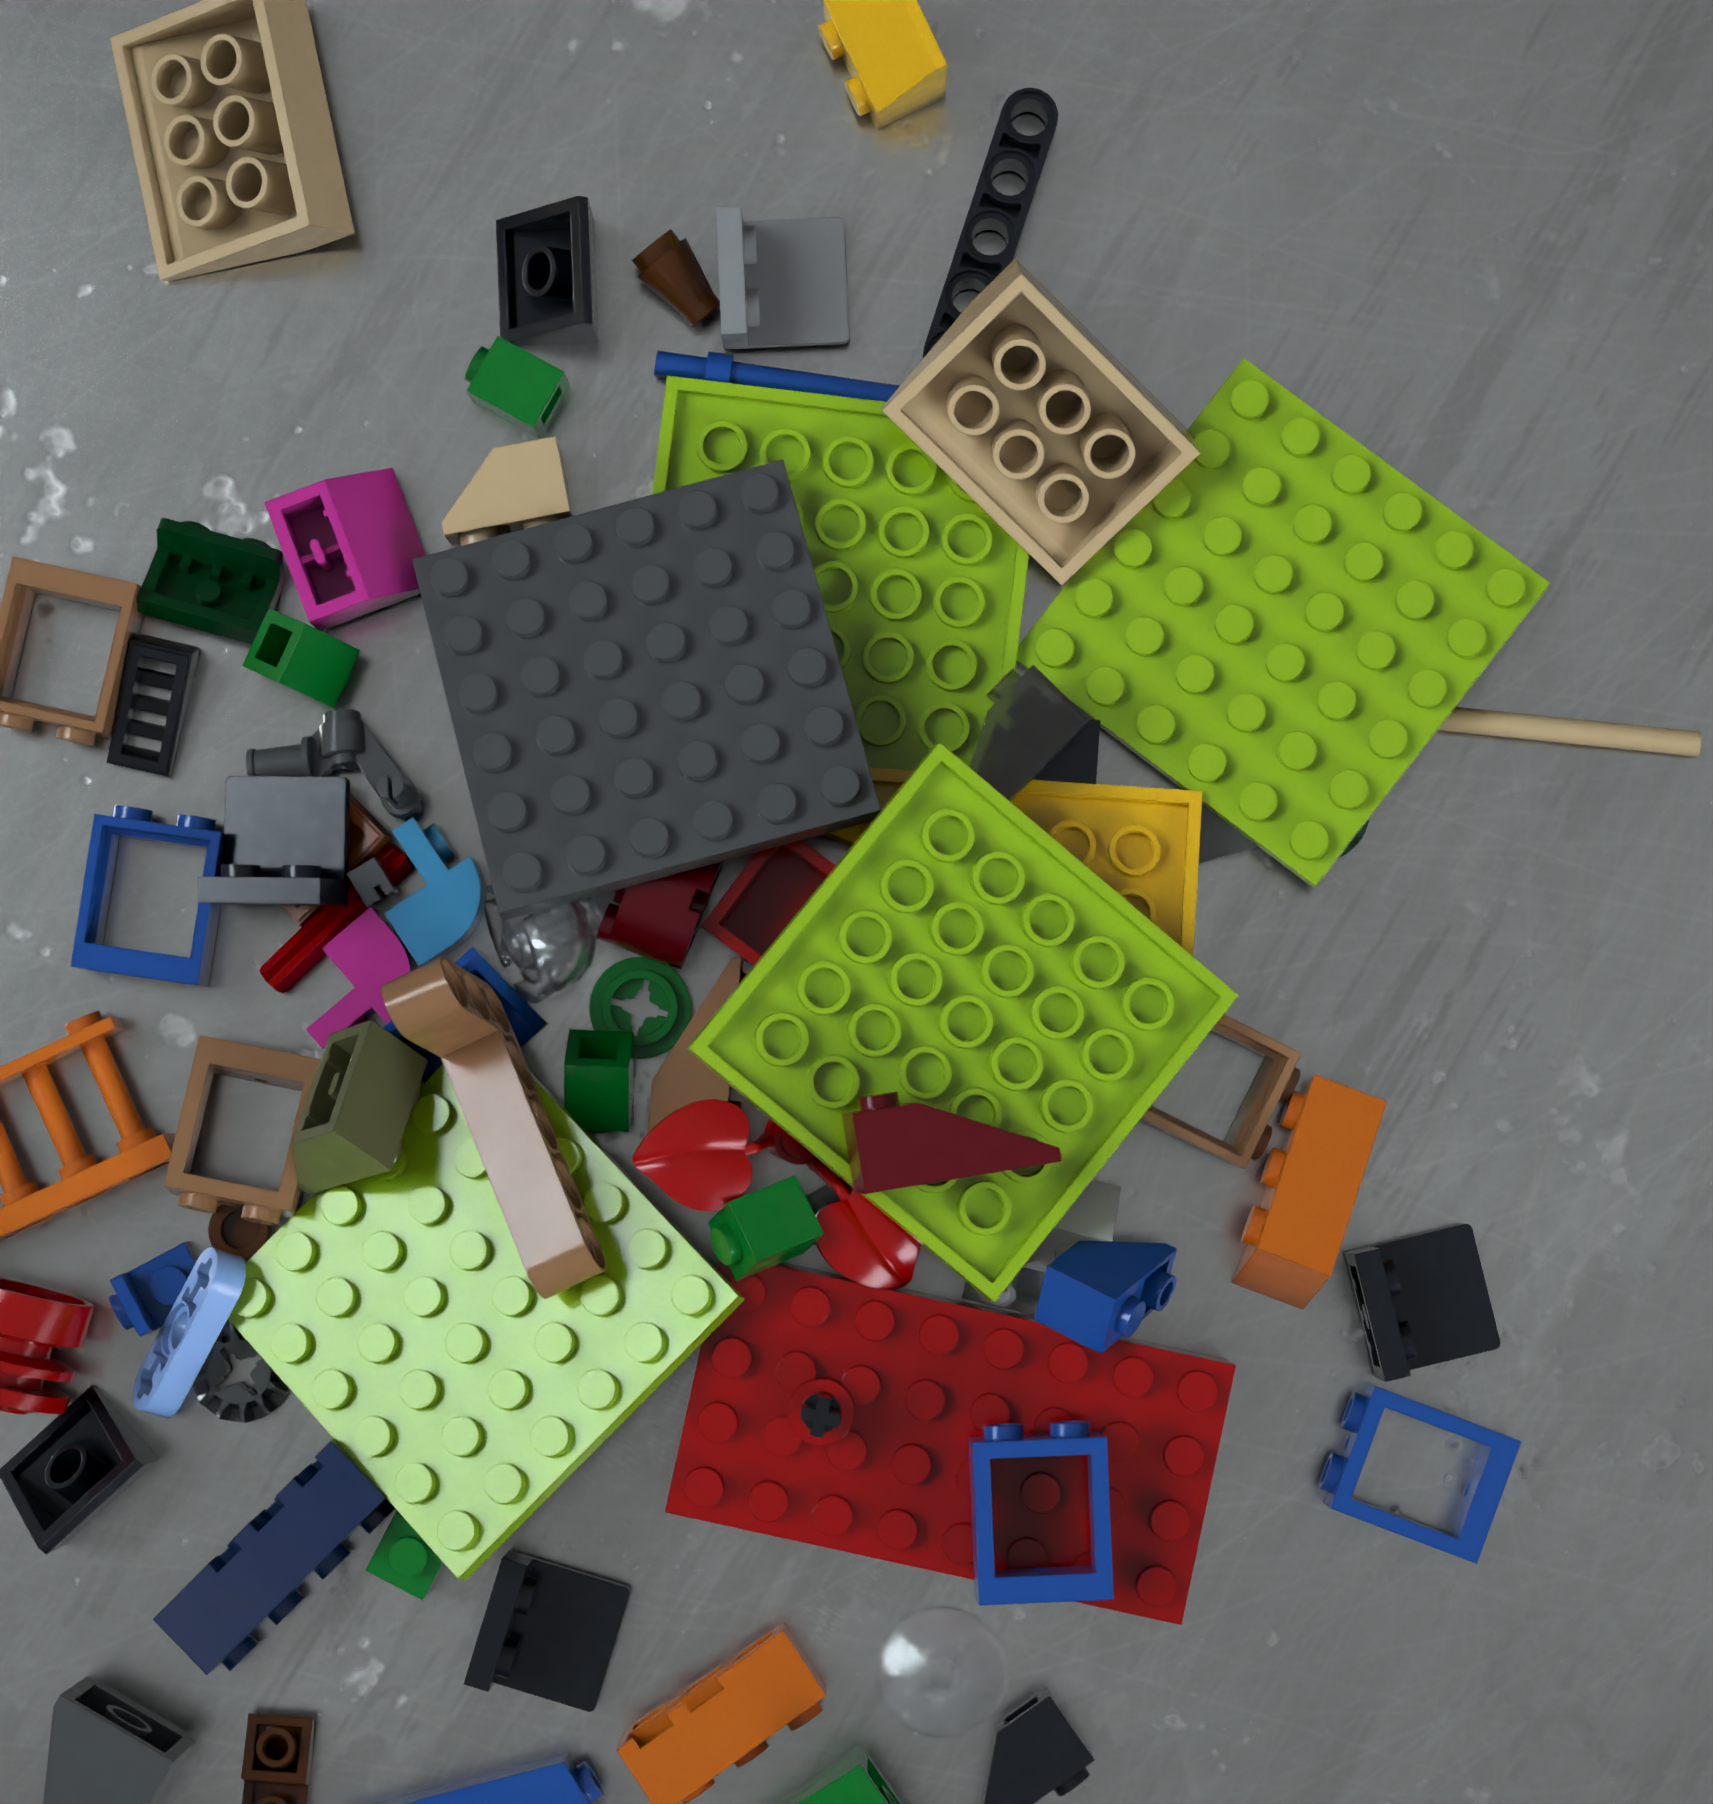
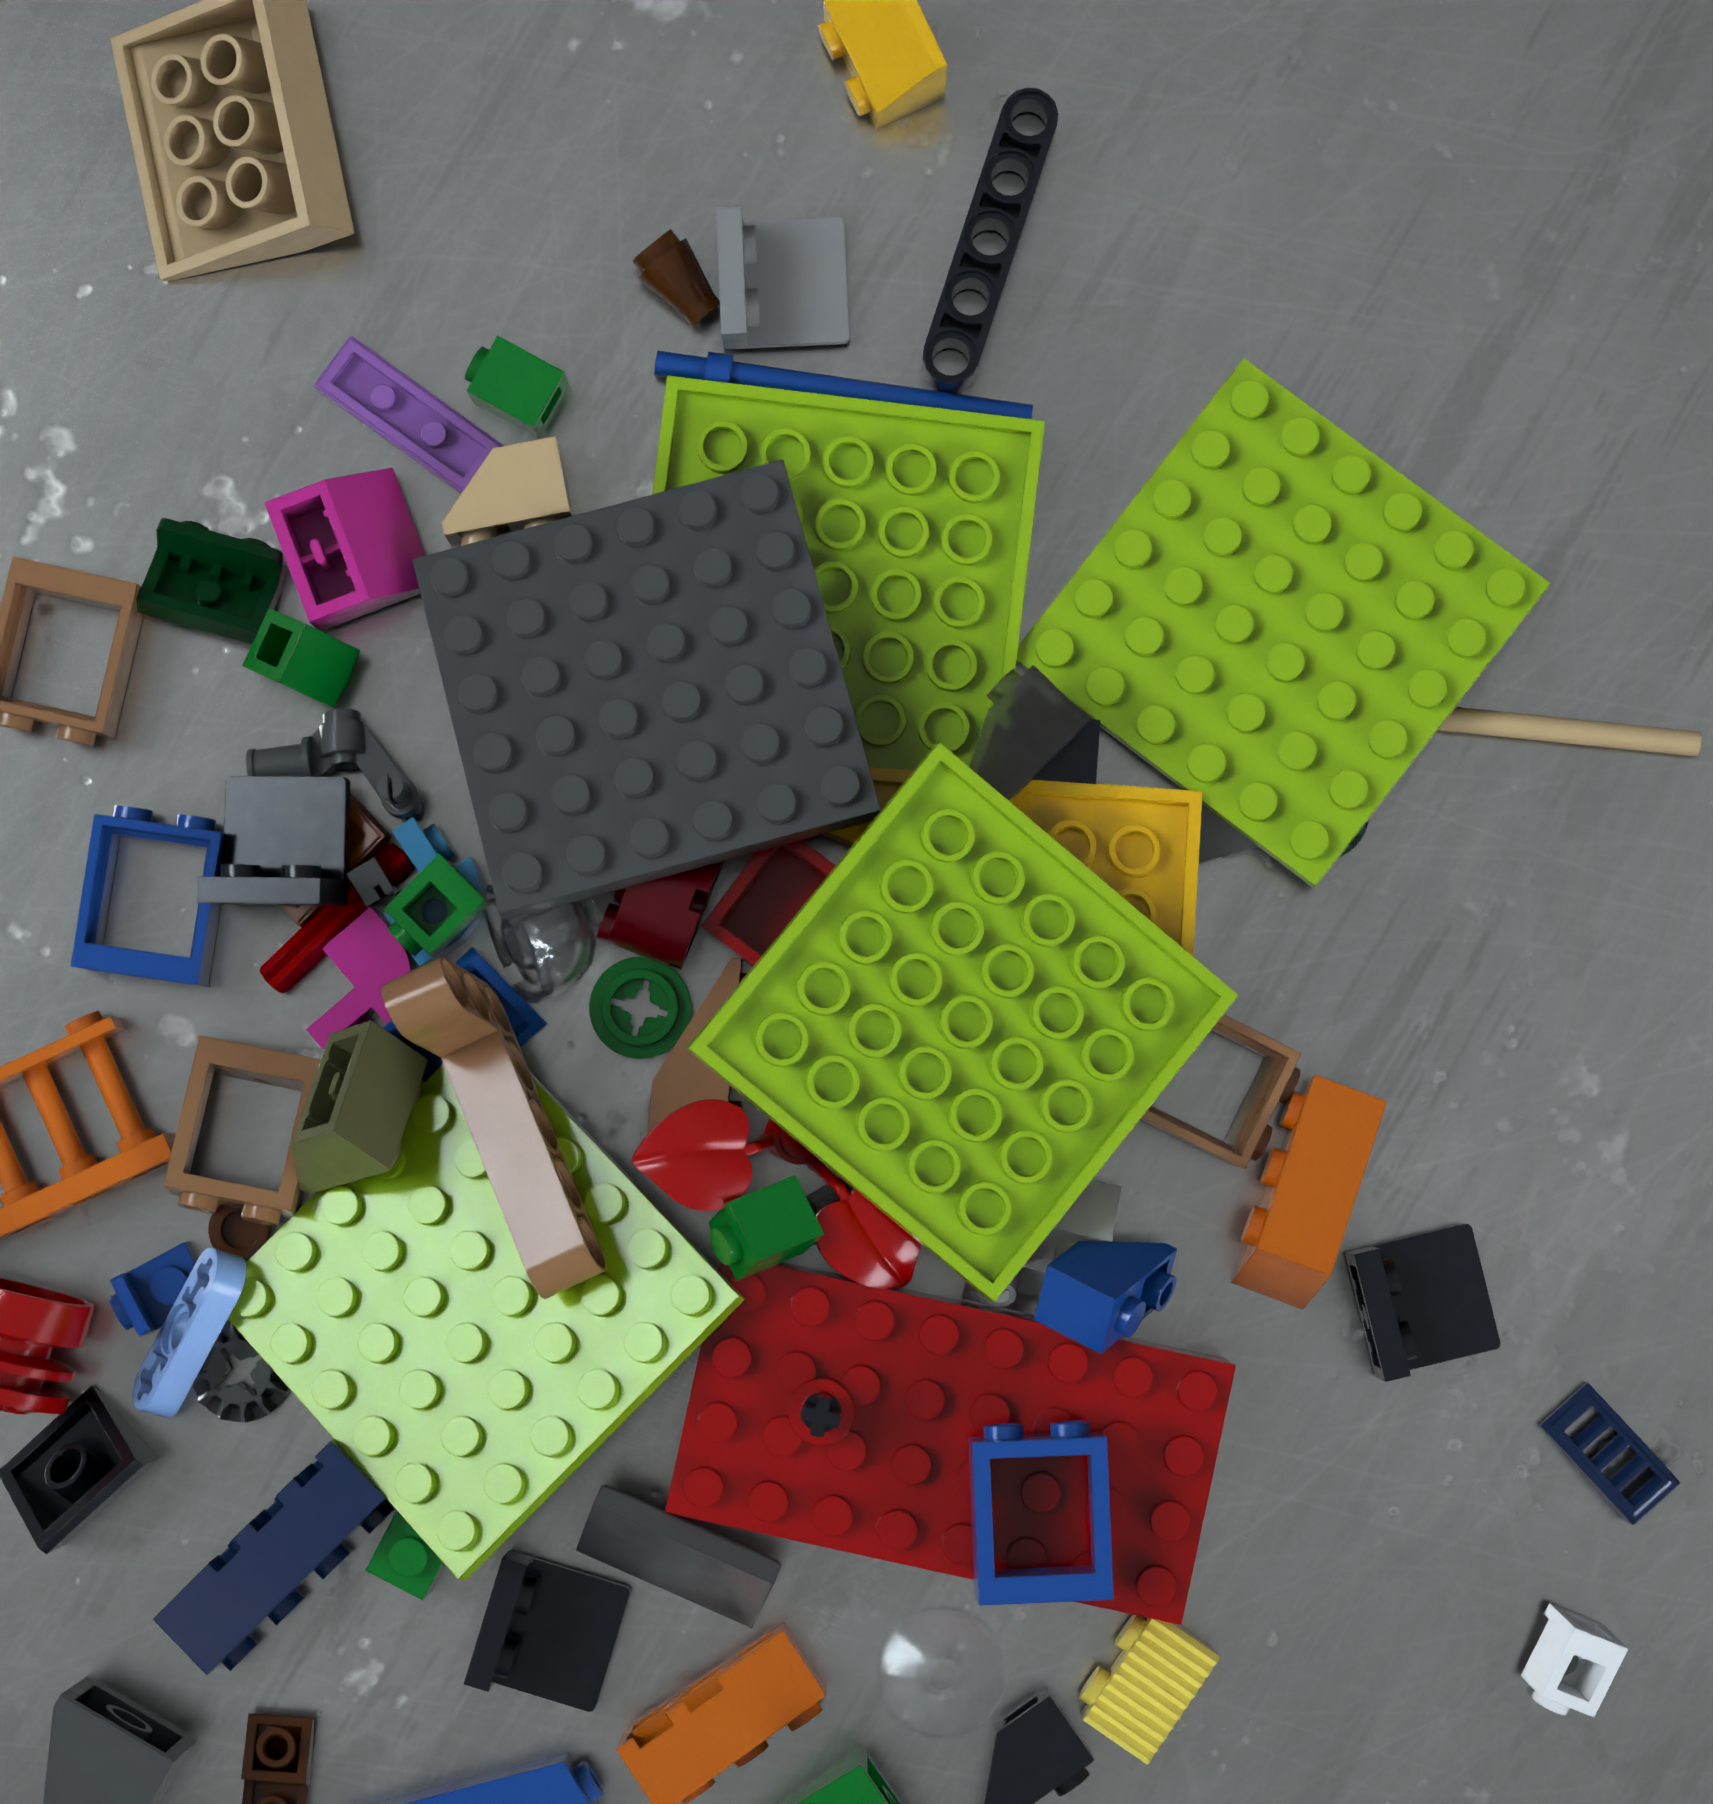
(134, 675): black slope -> none
(405, 414): none -> medium lavender tile
(435, 882): none -> green brick
(548, 275): black slope -> none
(599, 1079): green brick -> none
(678, 1556): none -> dark grey tile
(919, 1145): dark red slope -> none
(1040, 423): tan slope -> none
(1146, 1684): none -> light yellow brick
(1480, 1493): blue window -> none
(1573, 1662): none -> white brick
(1646, 1497): none -> dark blue slope

